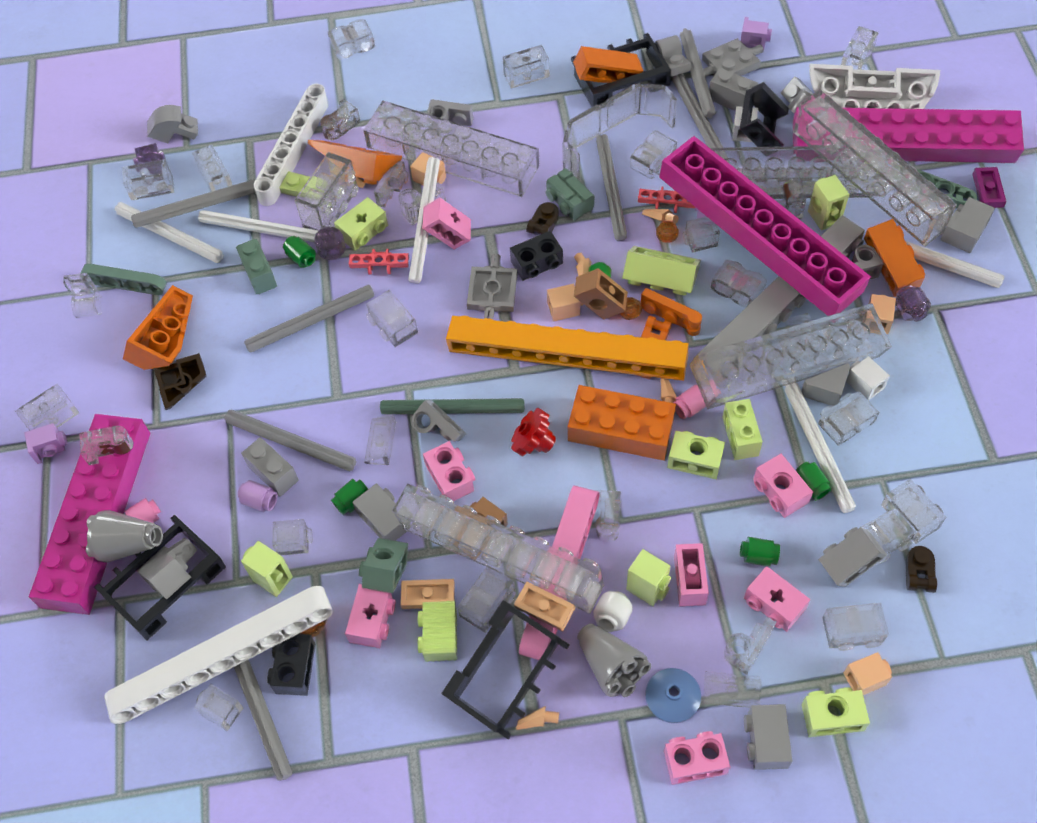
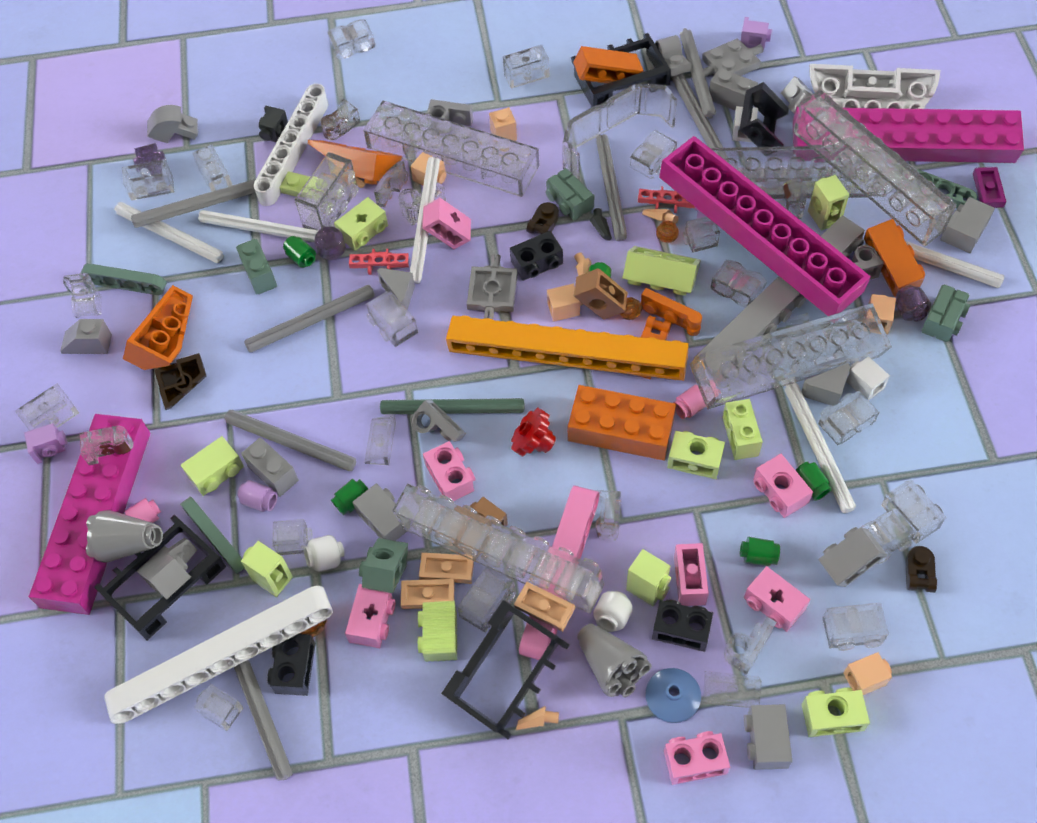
(87, 337): none -> light grey slope
(212, 466): none -> yellowish green brick
(213, 534): none -> sand green beam
(272, 123): none -> pearl dark grey brick
(323, 553): none -> white head
(399, 283): none -> light grey slope
(446, 567): none -> light nougat plate
(503, 124): none -> light nougat brick
(600, 224): none -> pearl dark grey bar
(667, 391): light nougat bar -> none
(681, 632): none -> black brick
(860, 48): clear brick -> none
(946, 312): none -> sand green brick

